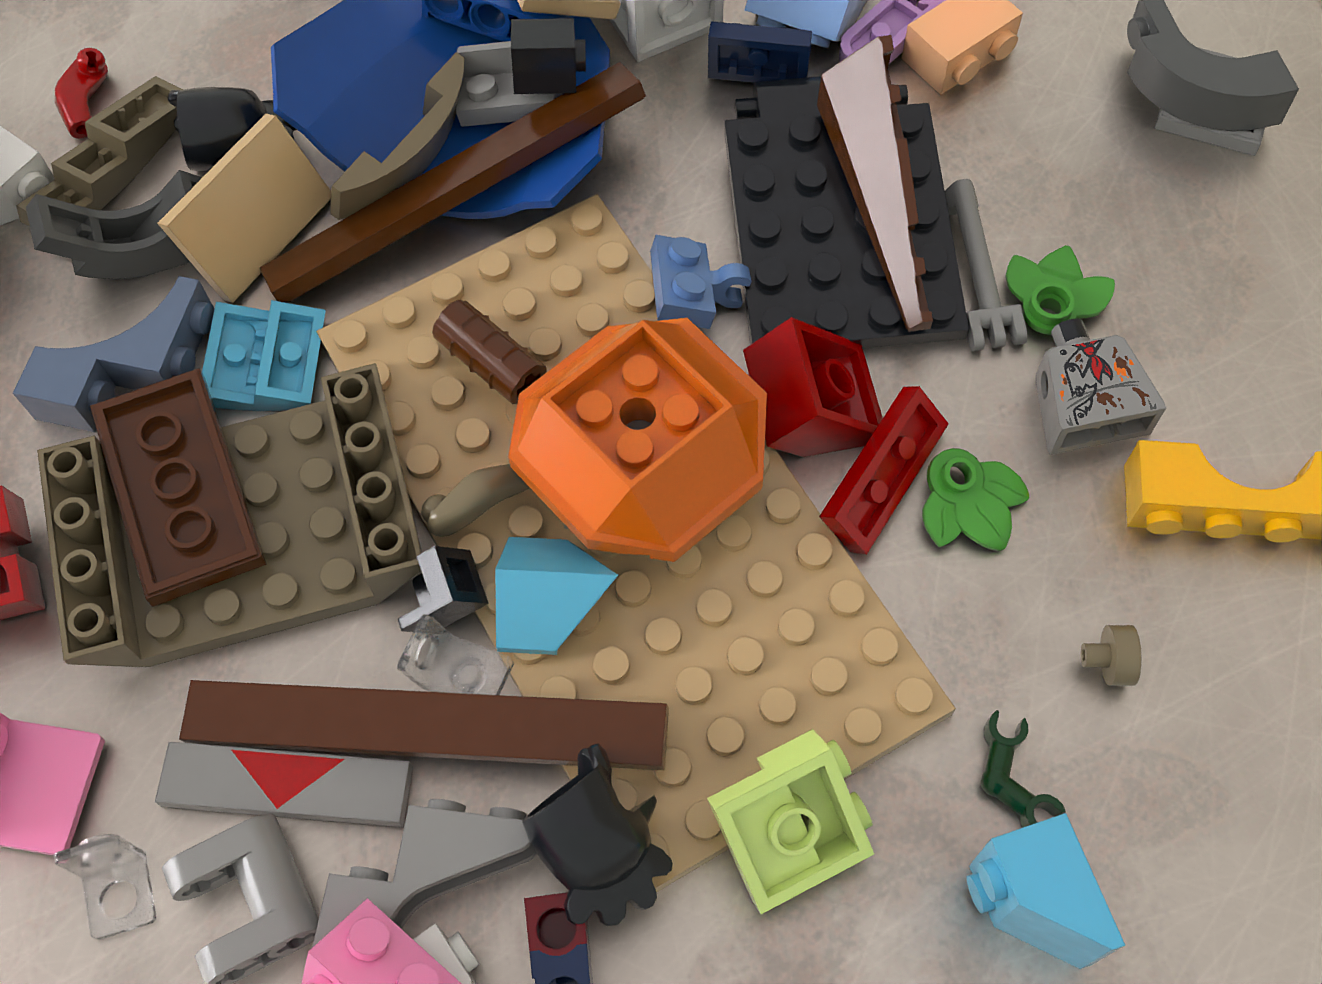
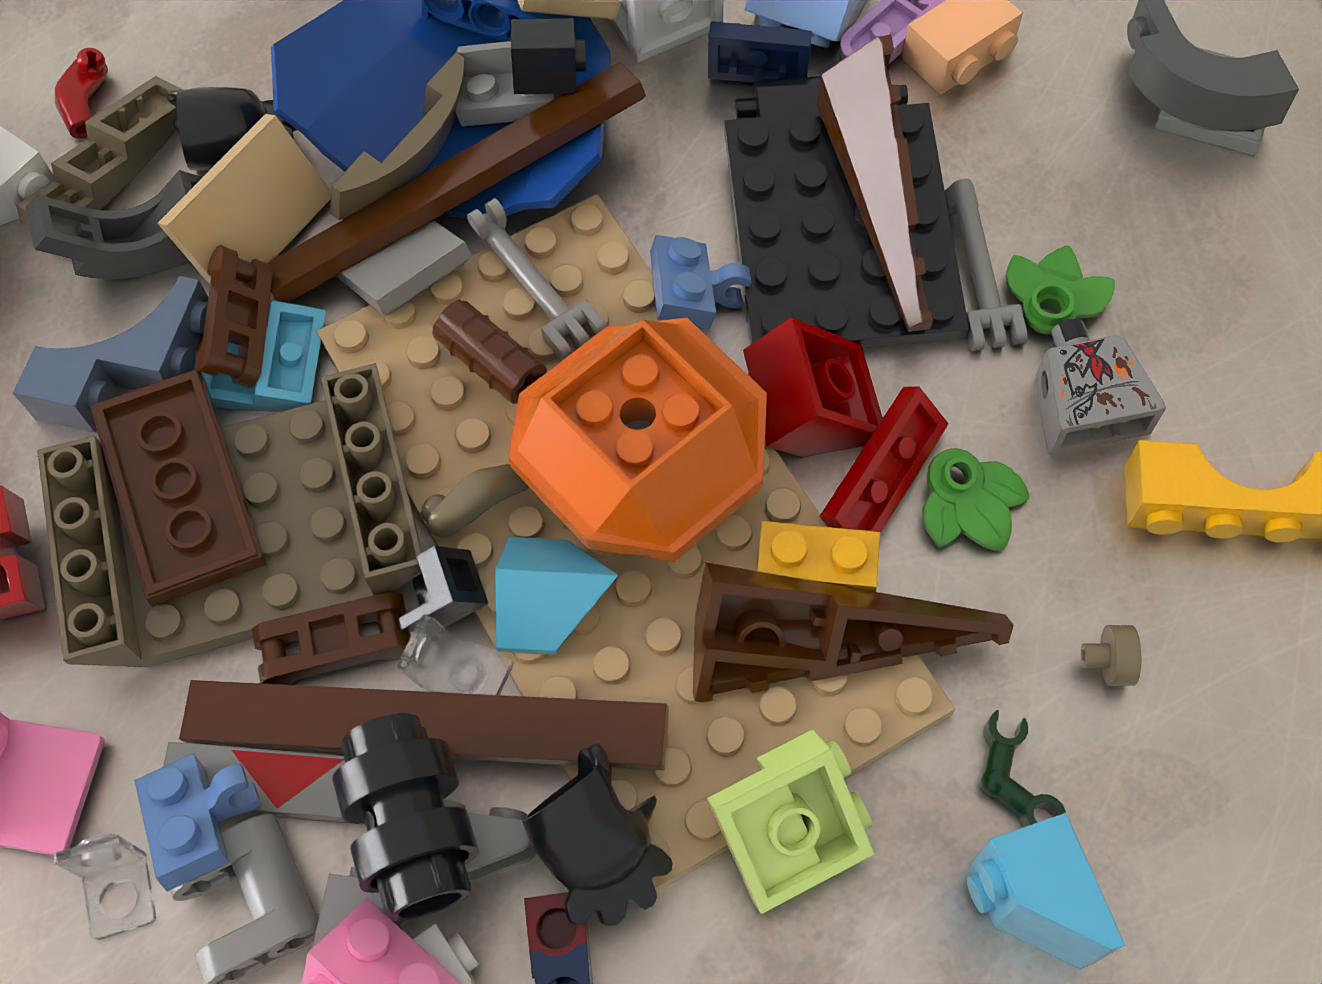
(185, 815): none -> medium blue plate
(236, 316): none -> reddish brown plate
(331, 638): none -> reddish brown plate
(406, 267): none -> light grey tile
(412, 841): none -> black piece
(564, 320): none -> light grey hinge
(781, 628): none -> reddish brown wedge
(820, 554): none -> yellow plate

